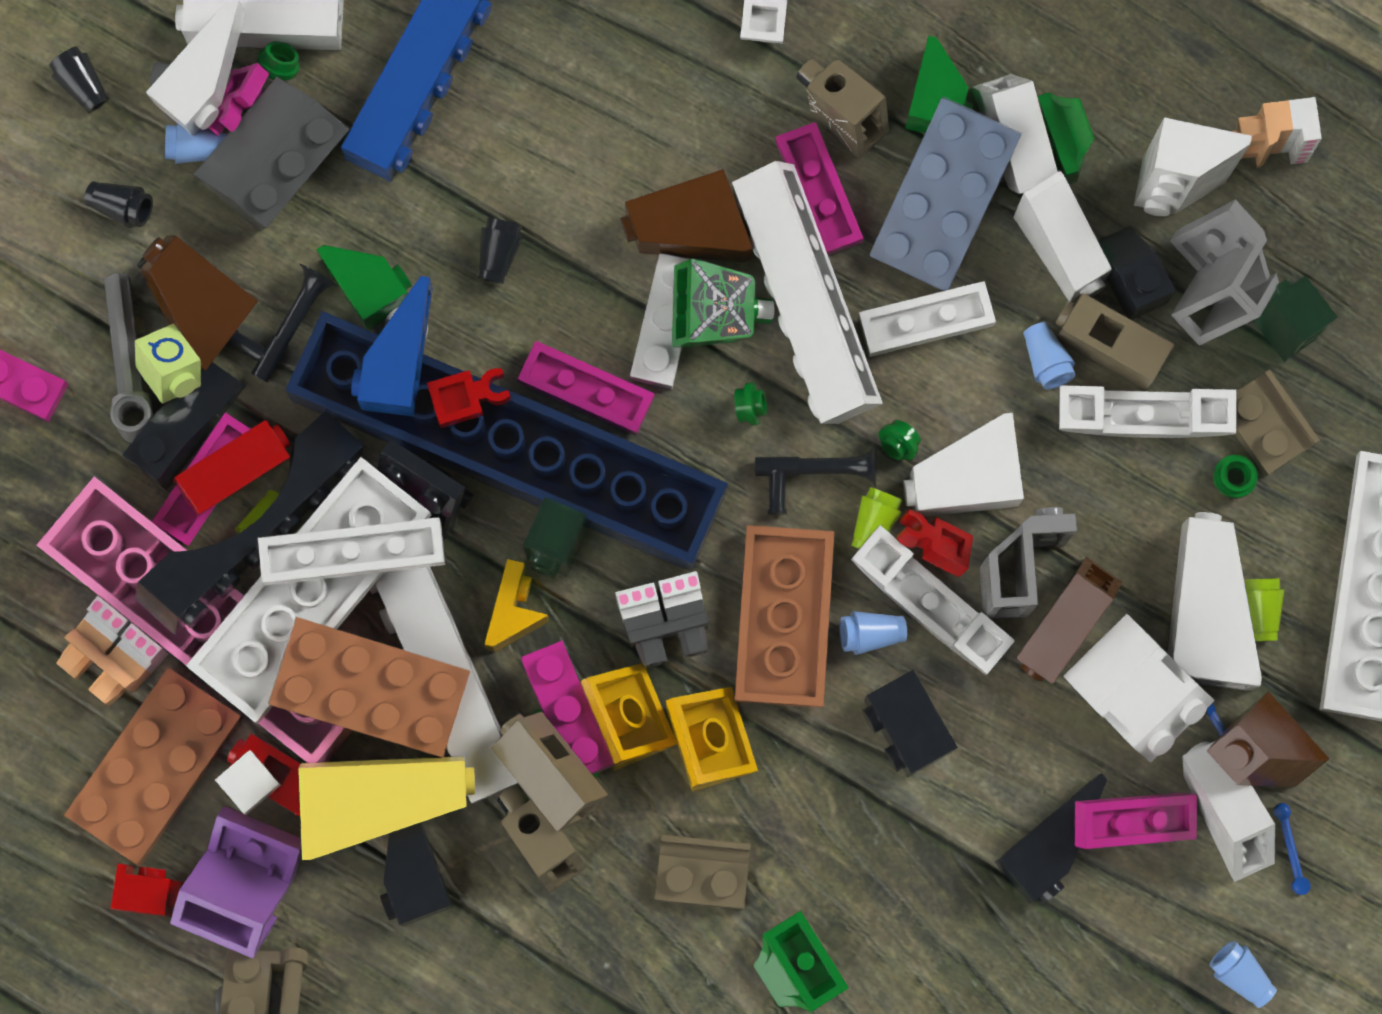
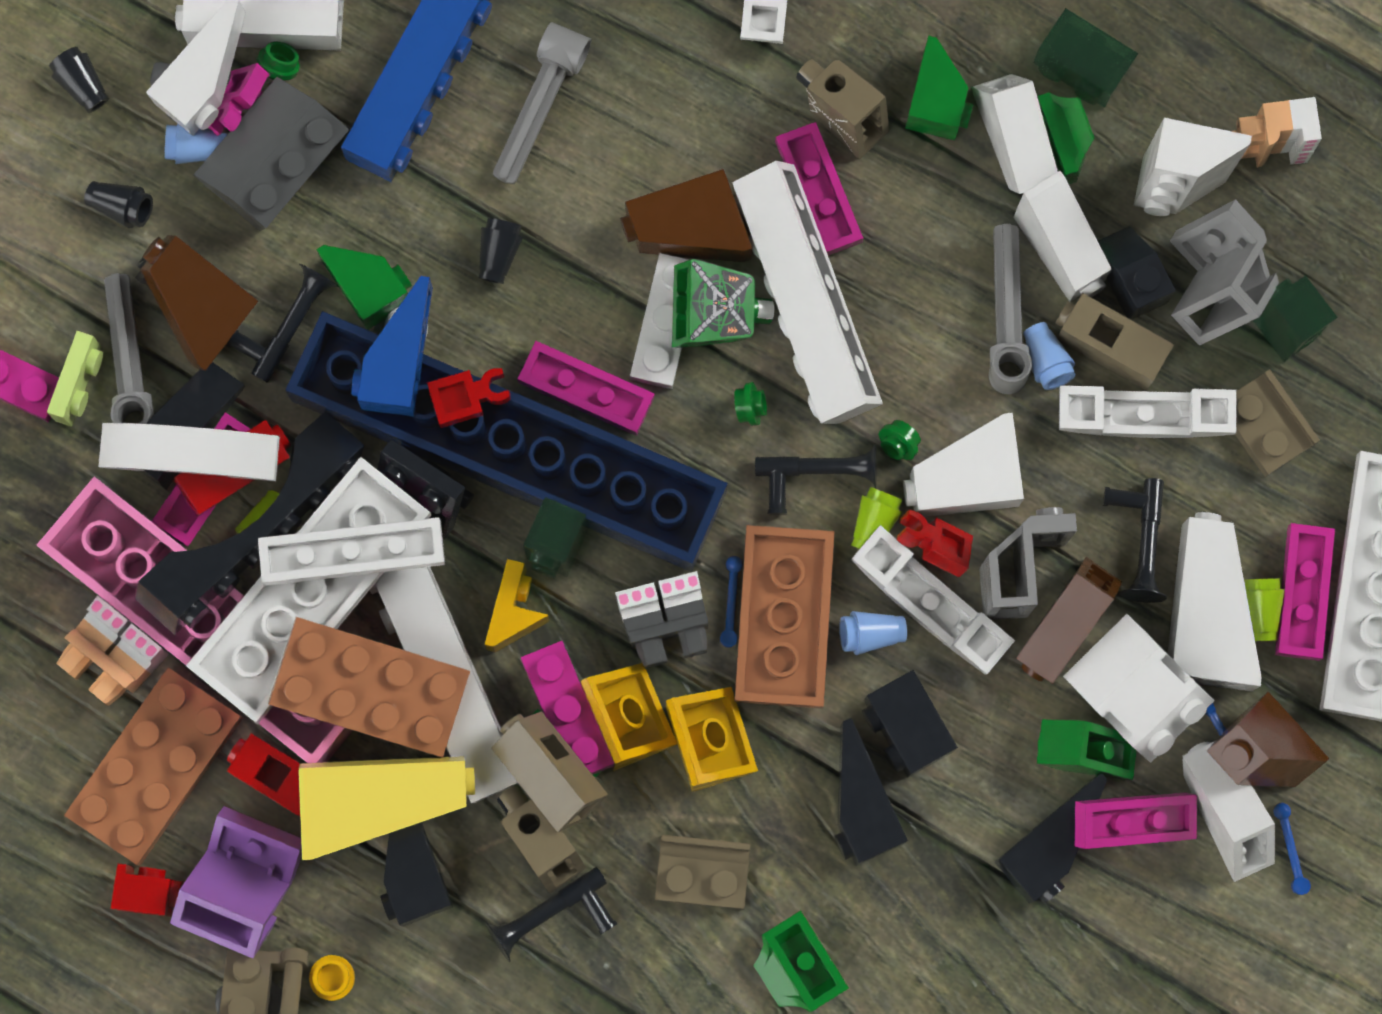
(70, 394): none -> yellowish green plate
(168, 363): yellowish green brick -> none
(189, 450): none -> white slope
(247, 782): white tile -> none
(332, 977): none -> yellow plate
(561, 55): none -> light grey axle
(581, 890): none -> black piece
(729, 637): none -> blue hinge
(864, 810): none -> black slope
(926, 319): white plate -> none
(945, 194): sand blue plate -> none
(1008, 312): none -> light grey axle
(1084, 58): none -> clear green brick
(1085, 749): none -> green slope
(1150, 501): none -> black piece
(1241, 972): light blue cone -> none
(1244, 468): green plate -> none
(1306, 591): none -> dark pink plate

